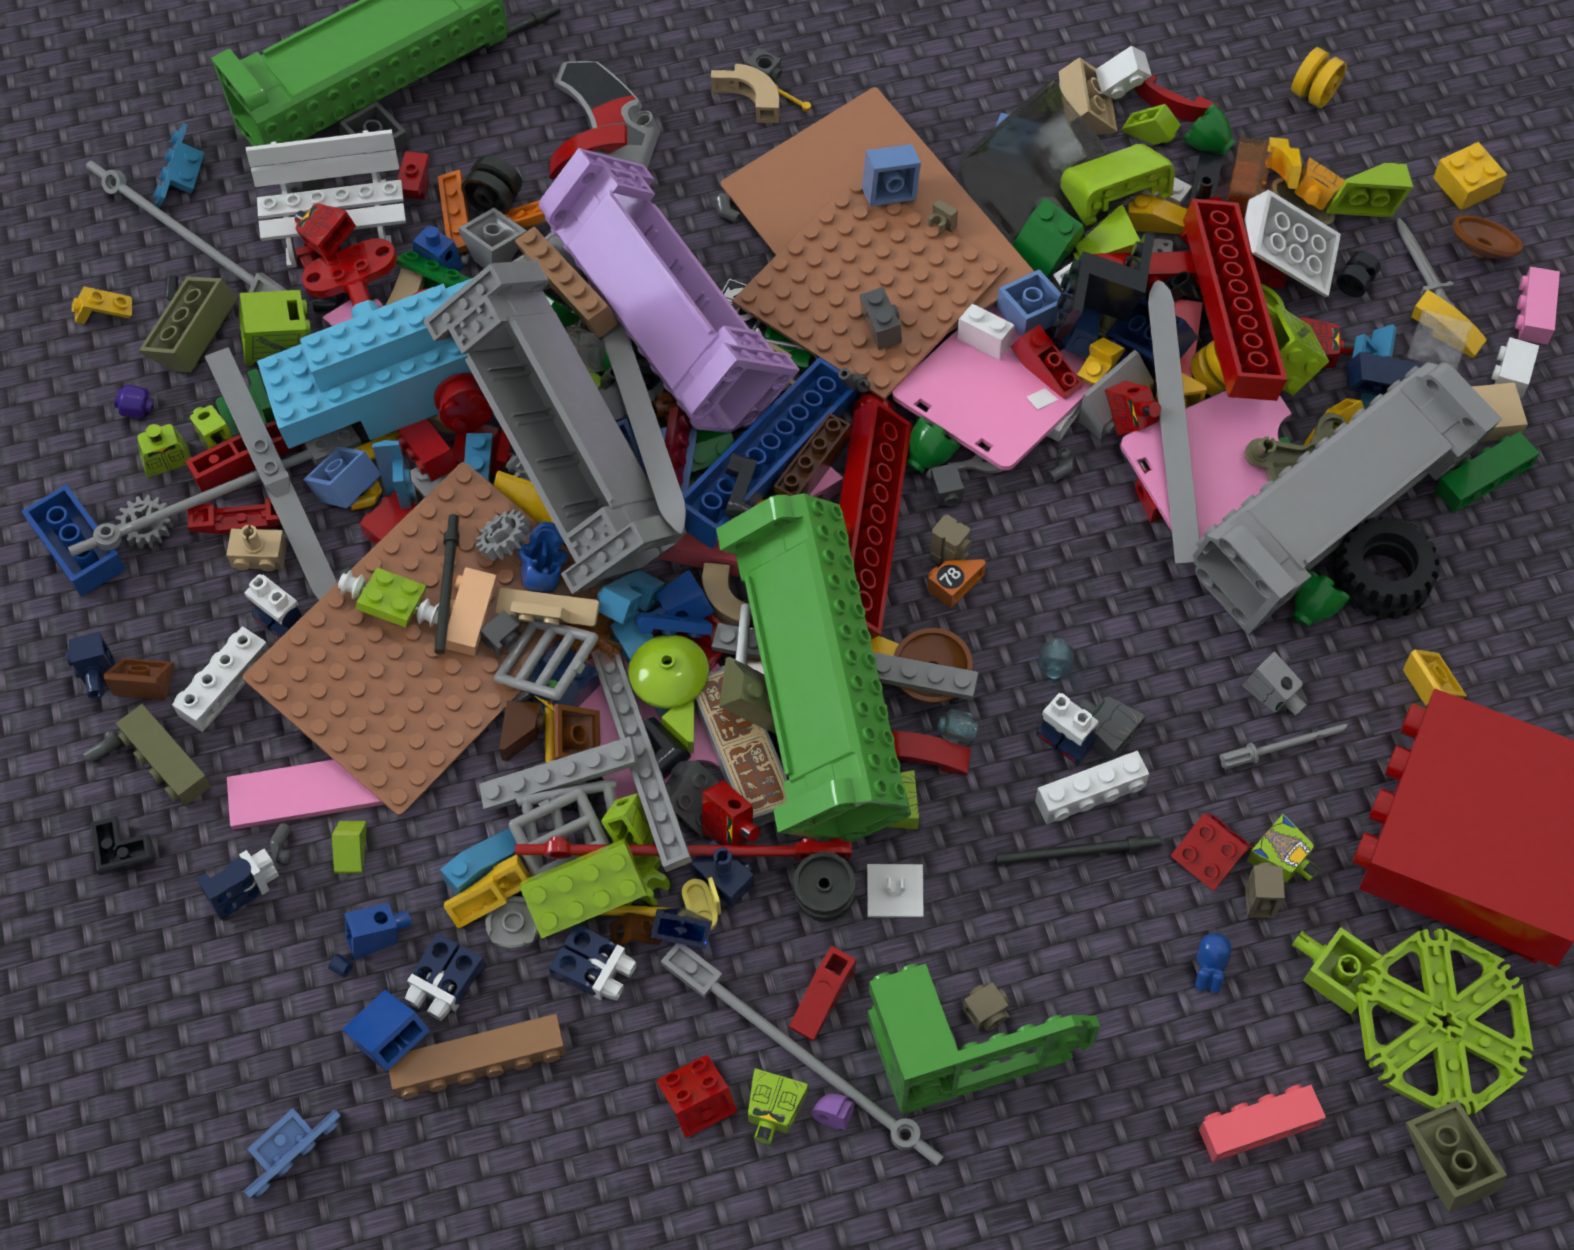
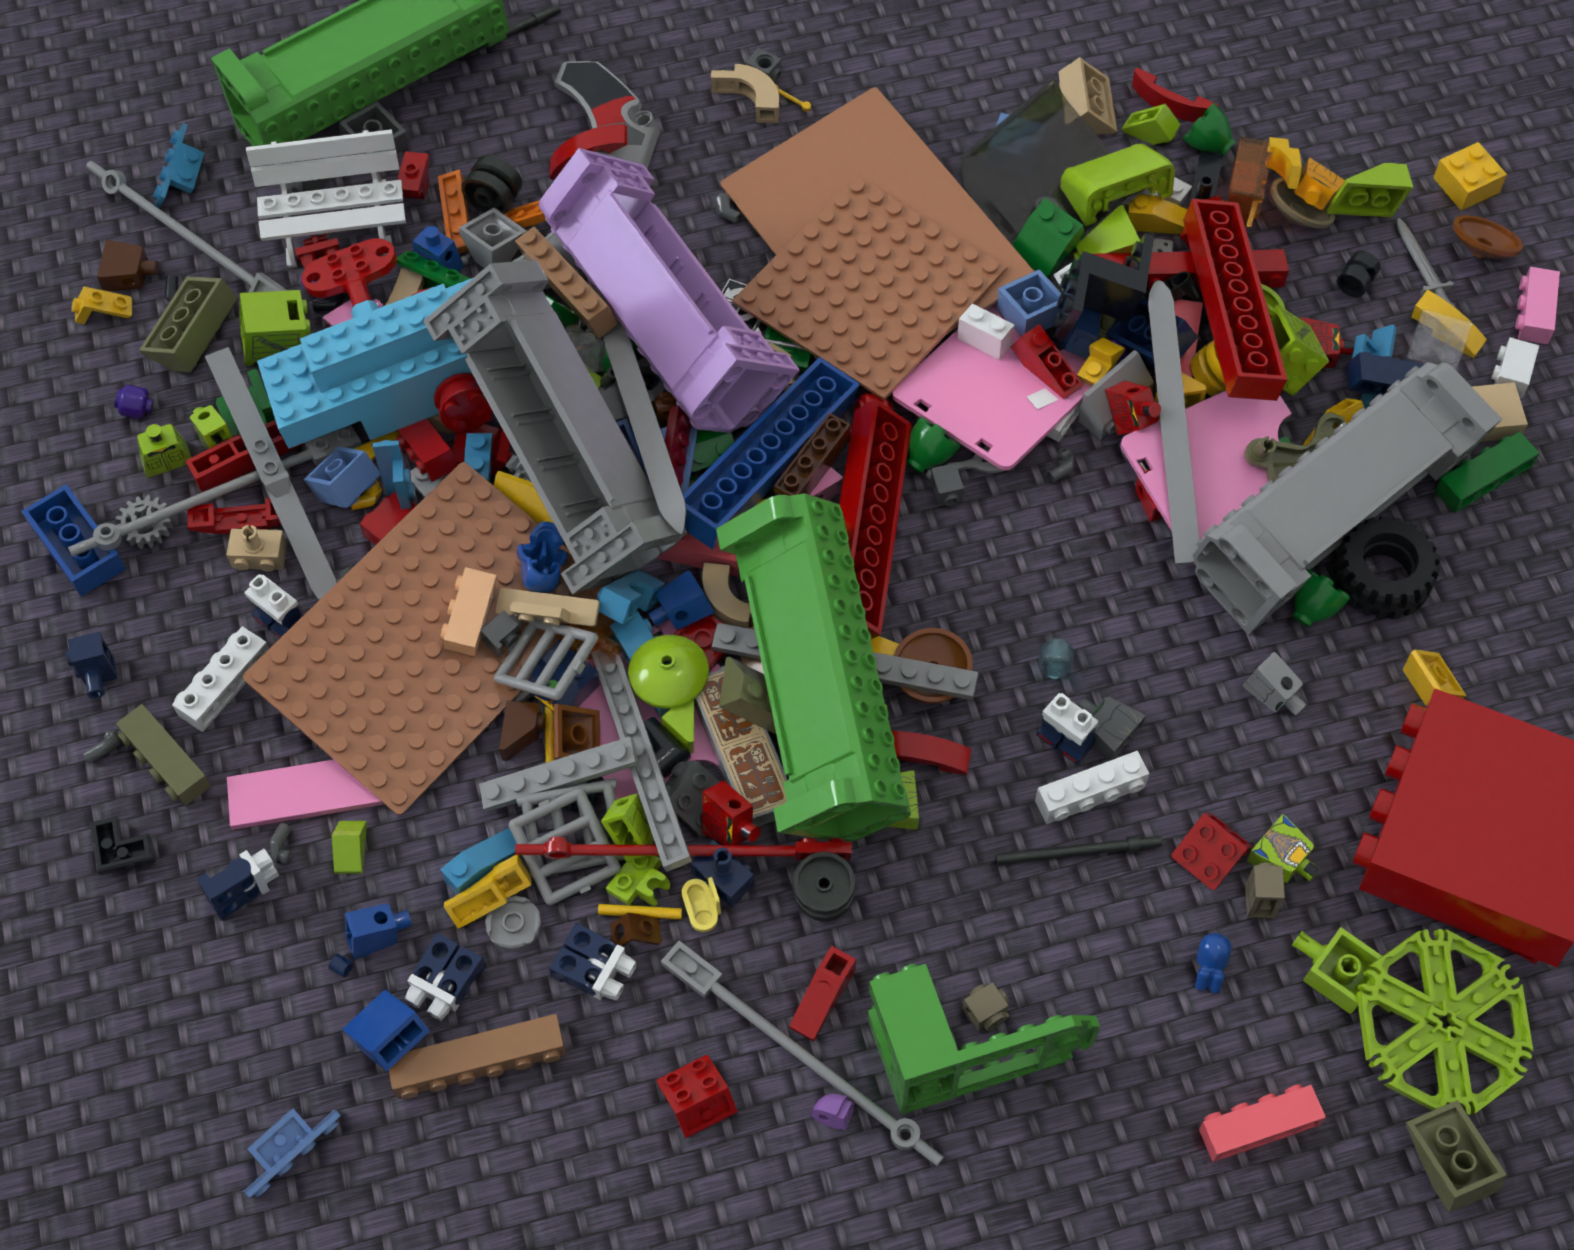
(124, 266): none -> reddish brown torso
(140, 678): dark orange slope -> none
(324, 228): red torso -> none
(390, 597): lime plate -> none
(451, 541): pearl dark grey bar -> none
(503, 535): light grey gear -> none
(583, 888): lime brick -> none
(672, 624): blue plate -> none
(681, 927): clear blue slope -> none
(743, 469): black beam -> none
(743, 633): white bar -> none
(774, 1103): lime torso -> none
(854, 381): dark grey arm -> none
(881, 318): dark grey brick -> none
(891, 175): medium blue brick -> none
(895, 890): white piece -> none
(944, 216): dark tan tile -> none
(950, 541): dark tan brick -> none
(955, 579): orange slope -> none
(958, 727): clear light blue head -> none
(1060, 143): clear brick -> none
(1123, 72): white brick -> none
(1251, 754): light grey piece -> none
(1292, 241): white slope -> none
(1319, 77): yellow wheel -> none

